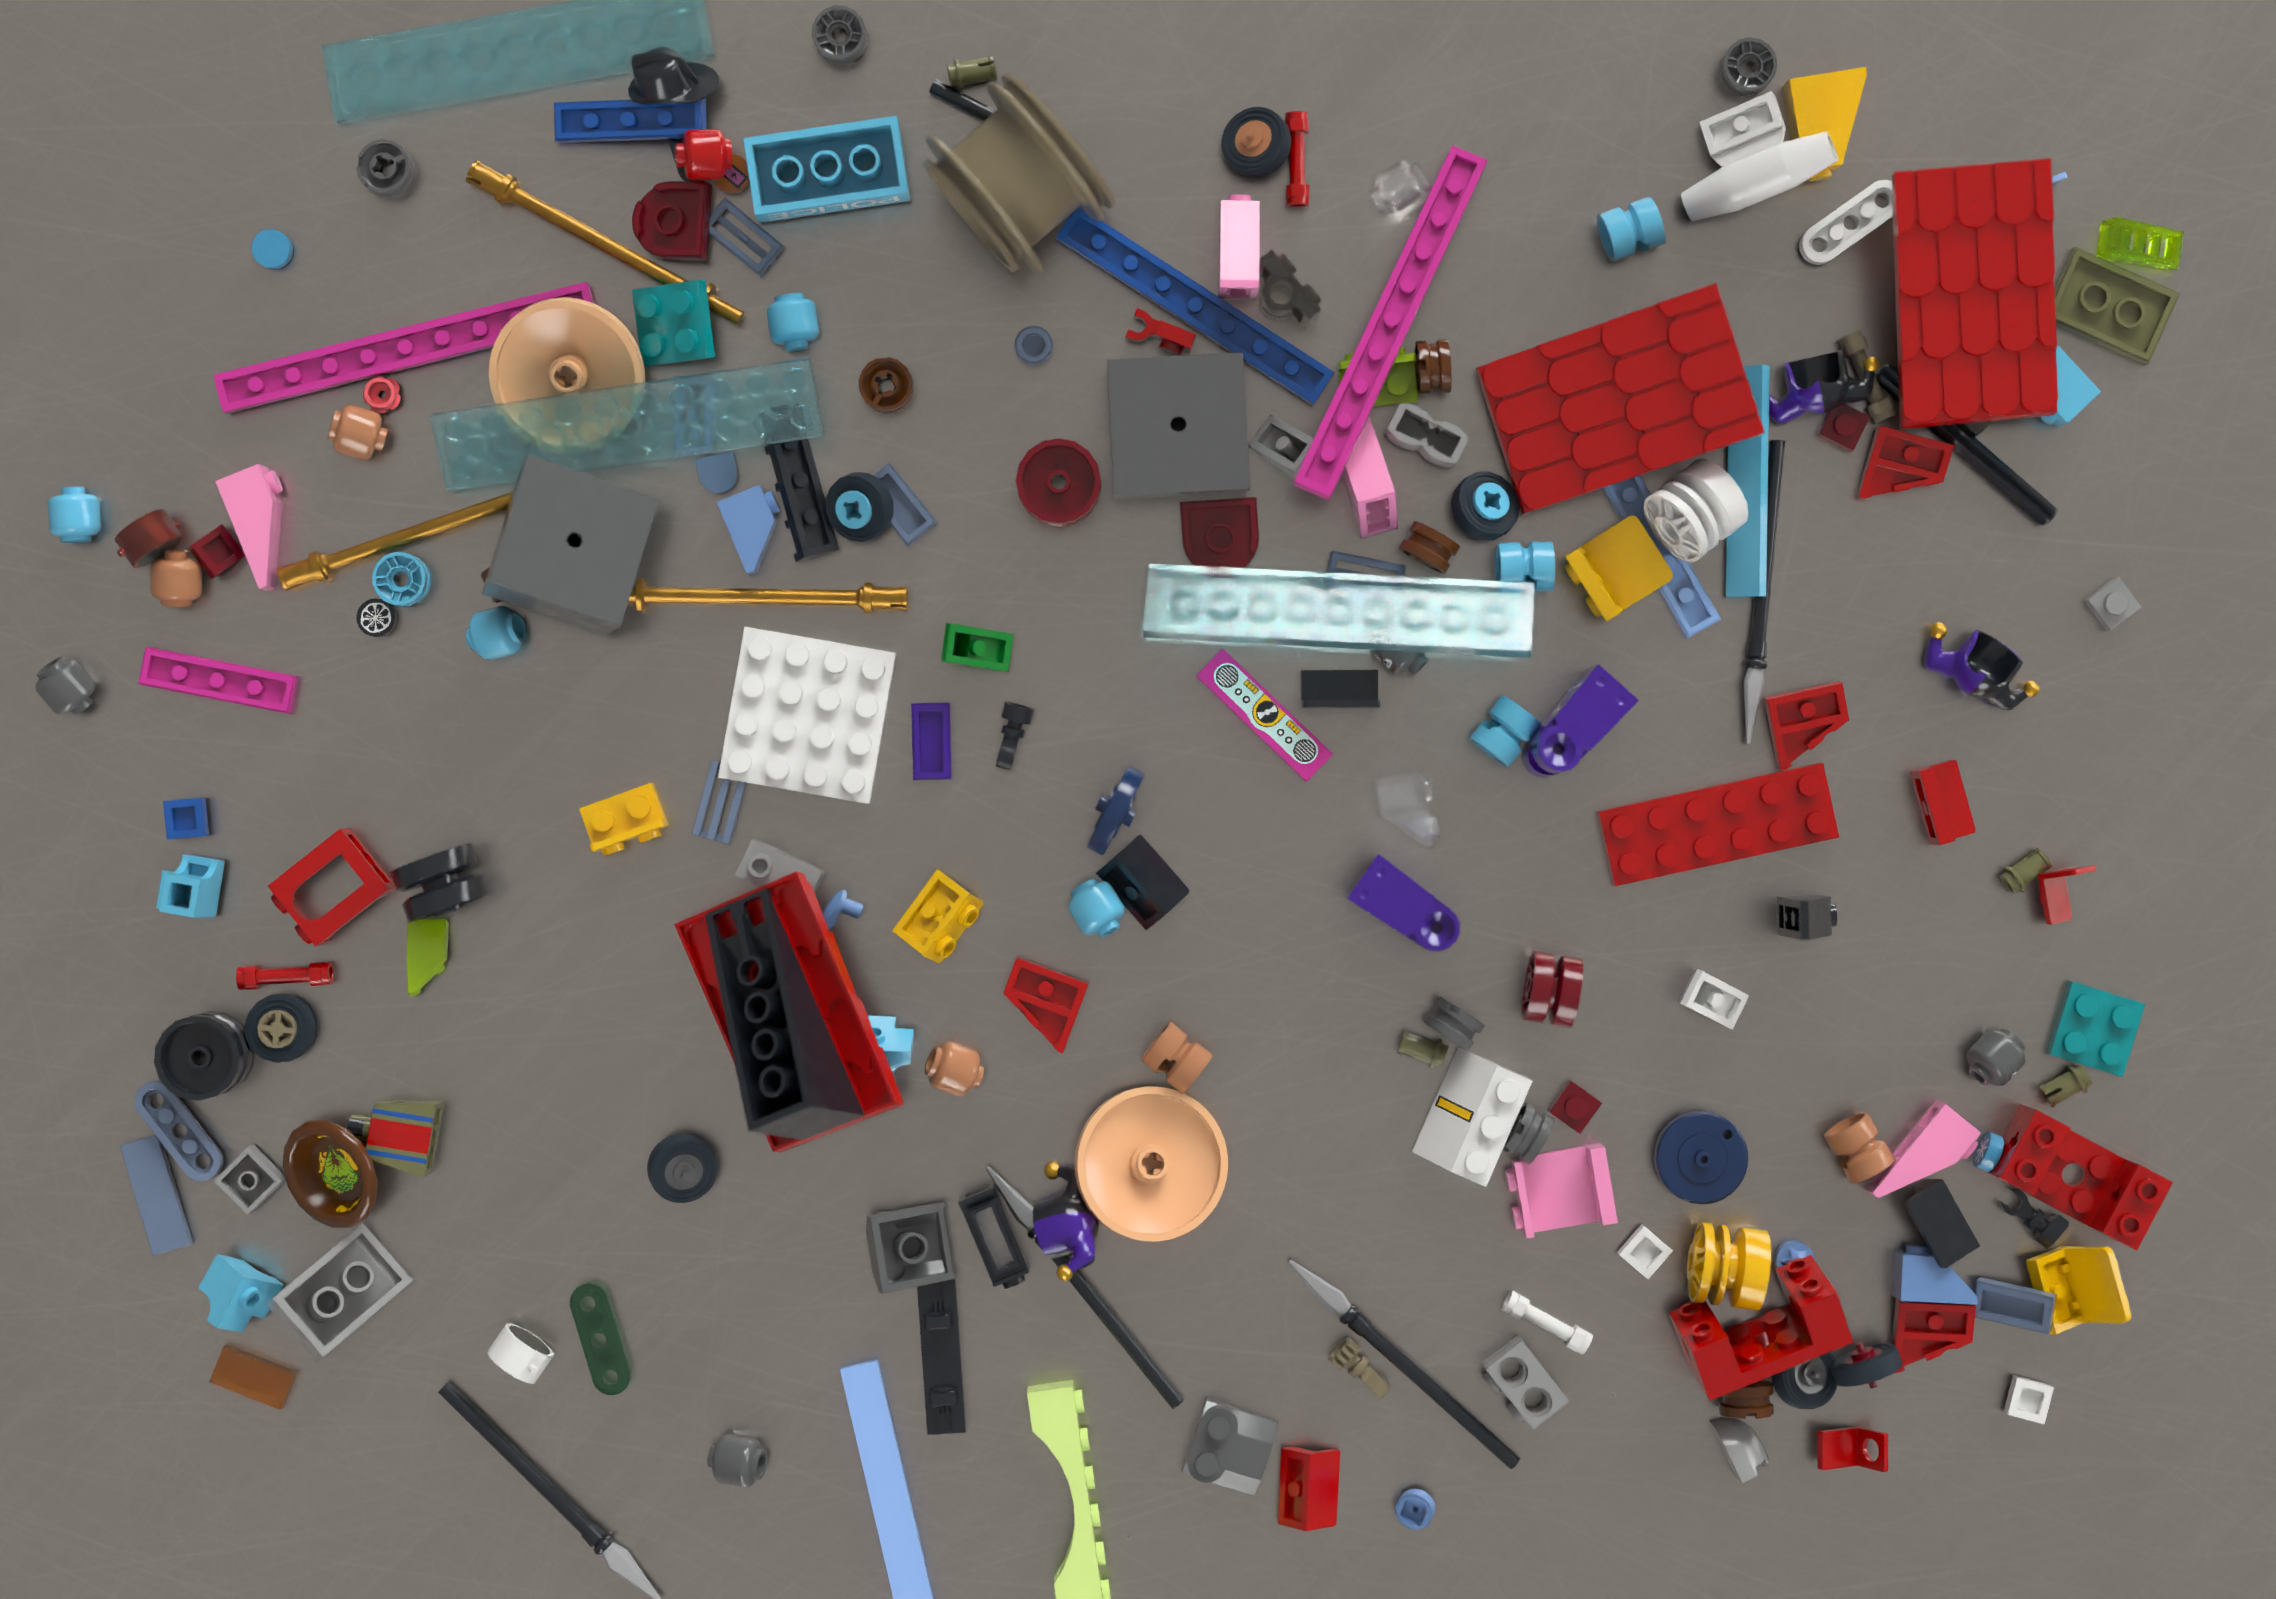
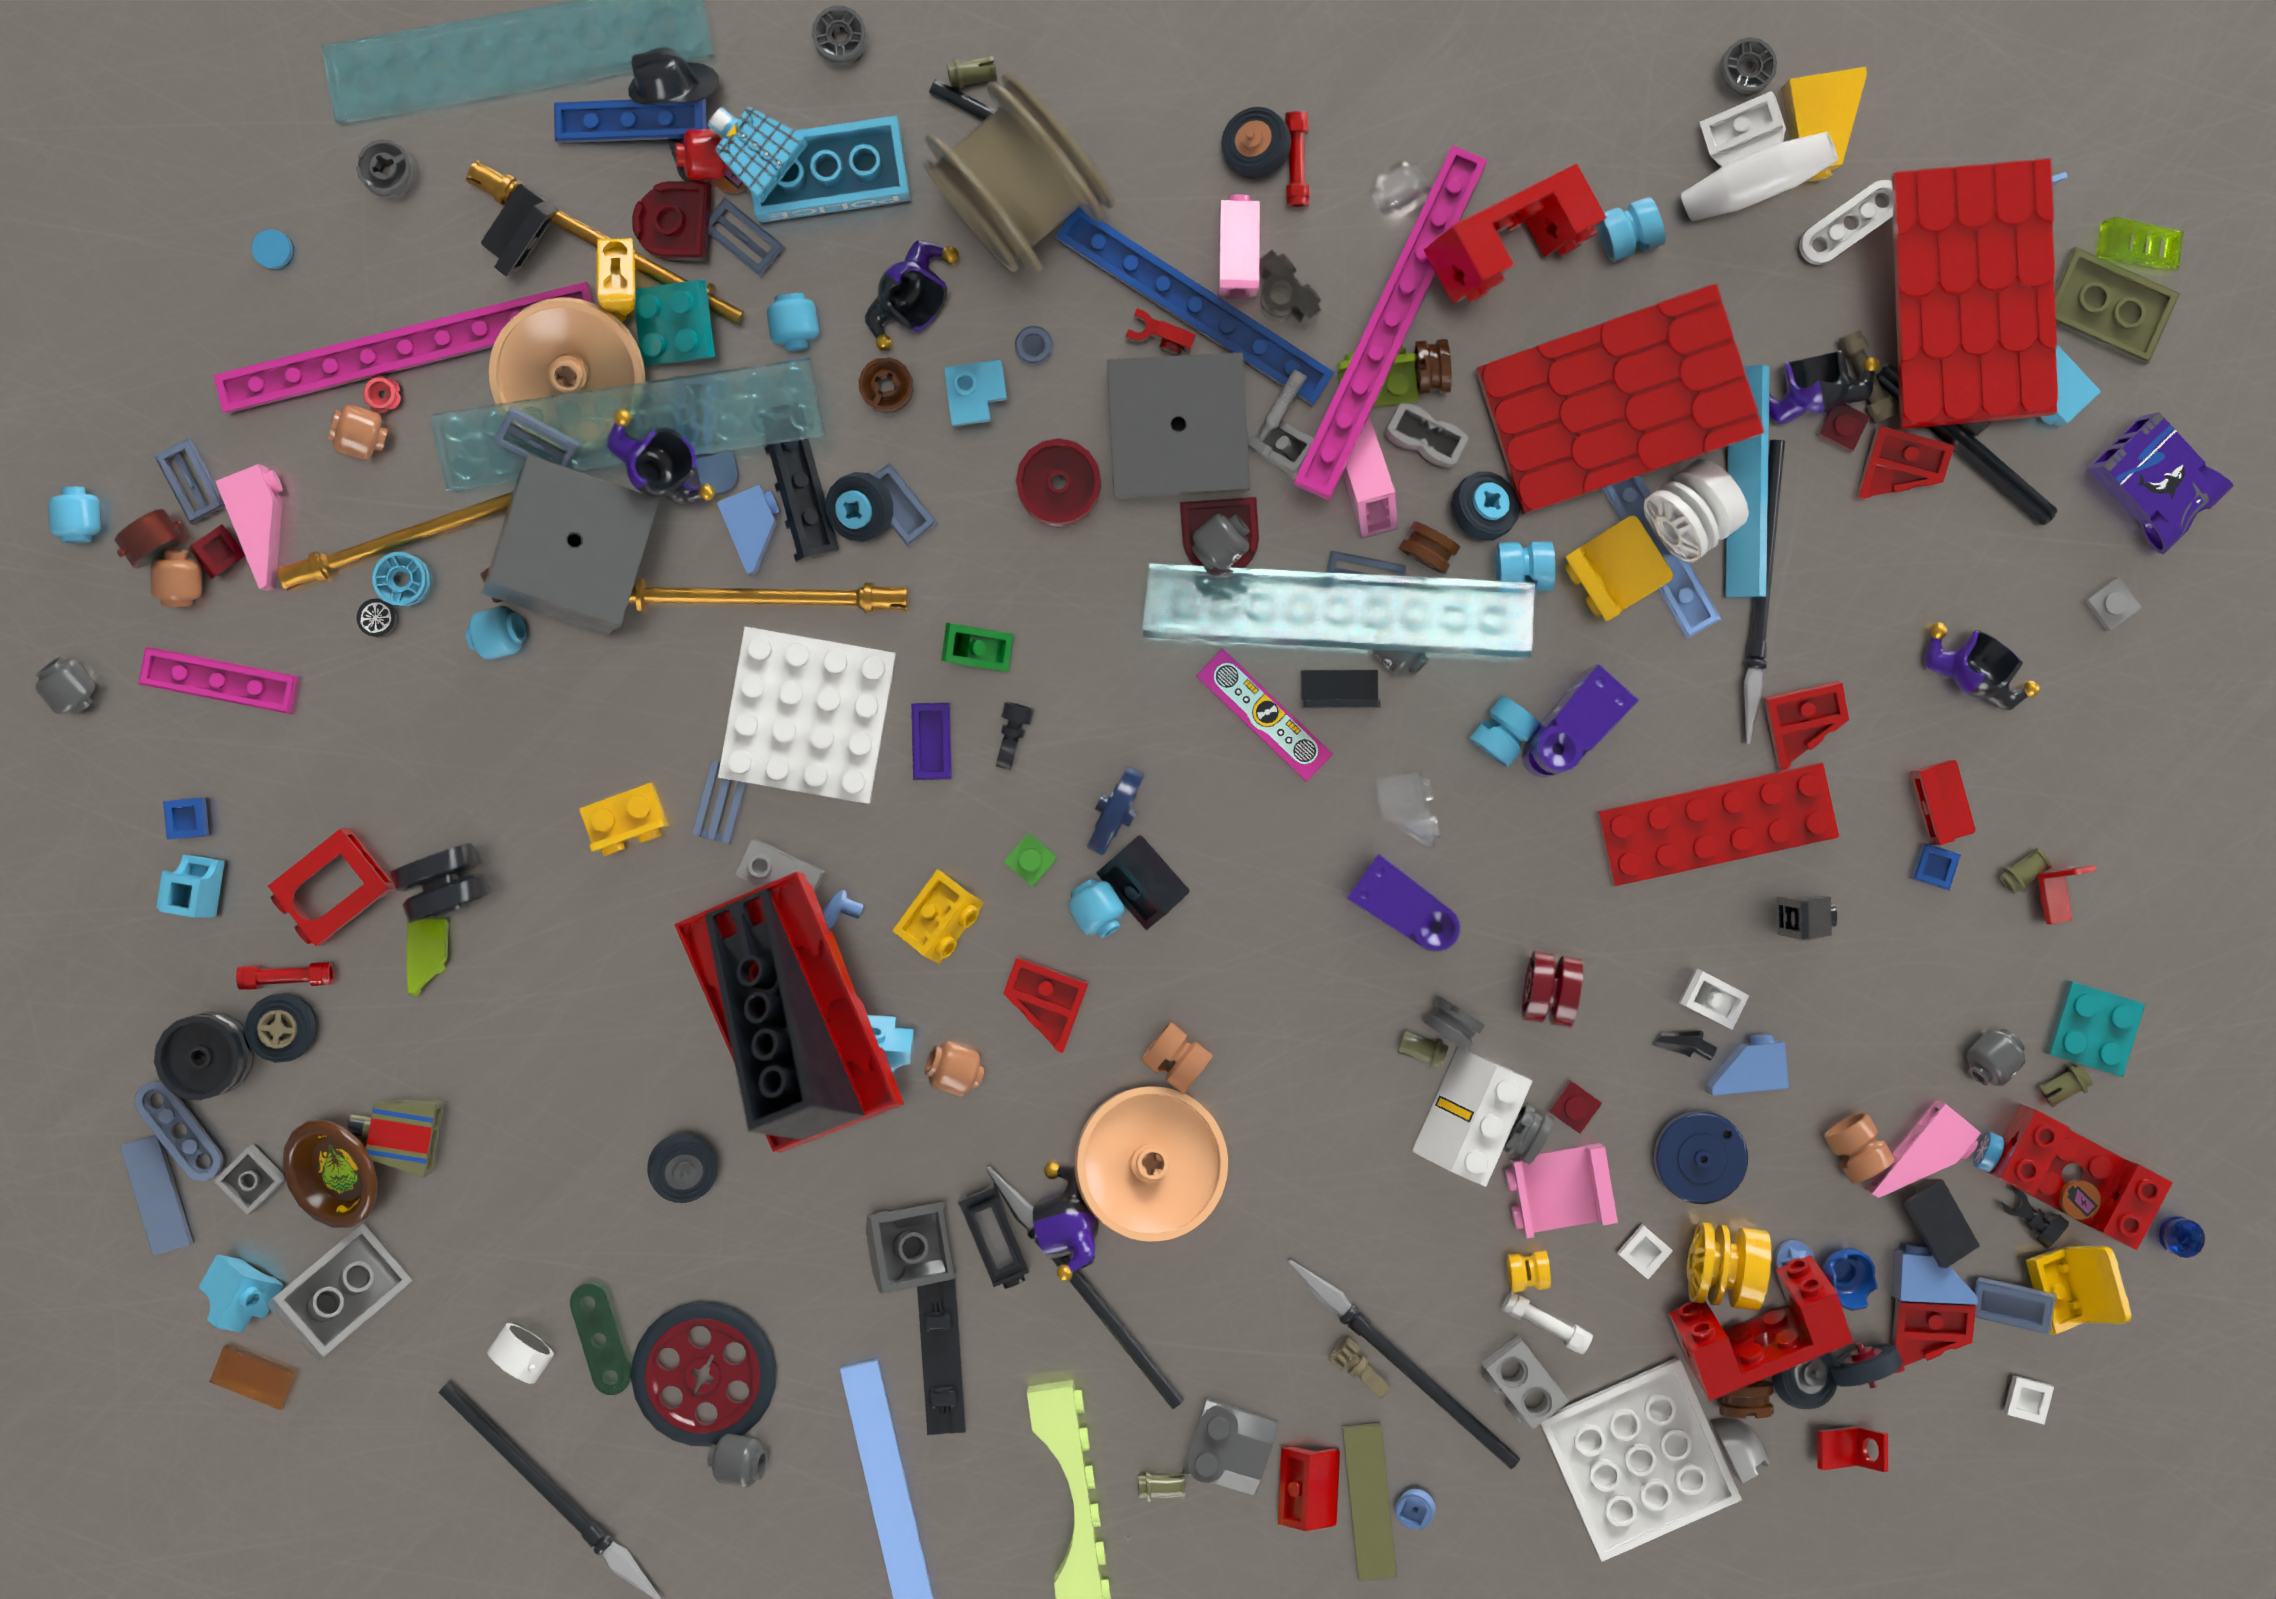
(205, 509): none -> sand blue tile
(518, 228): none -> black panel
(542, 429): none -> sand blue tile
(616, 276): none -> yellow piece
(657, 462): none -> black piece
(673, 1332): none -> wedge
(756, 148): none -> medium azure torso
(909, 292): none -> black piece
(973, 389): none -> medium azure brick
(1030, 859): none -> bright green plate
(1161, 1486): none -> olive pin
(1221, 541): none -> dark grey head
(1277, 411): none -> light grey piece
(1369, 1501): none -> olive tile
(1537, 1270): none -> yellow wheel
(1556, 211): none -> red plate
(1640, 1459): none -> white plate
(1685, 1043): none -> black bar
(1752, 1068): none -> medium blue slope
(1851, 1276): none -> blue hair
(1935, 866): none -> blue tile
(2079, 1199): none -> dark orange tile
(2158, 479): none -> dark purple piece
(2171, 1234): none -> clear blue wheel

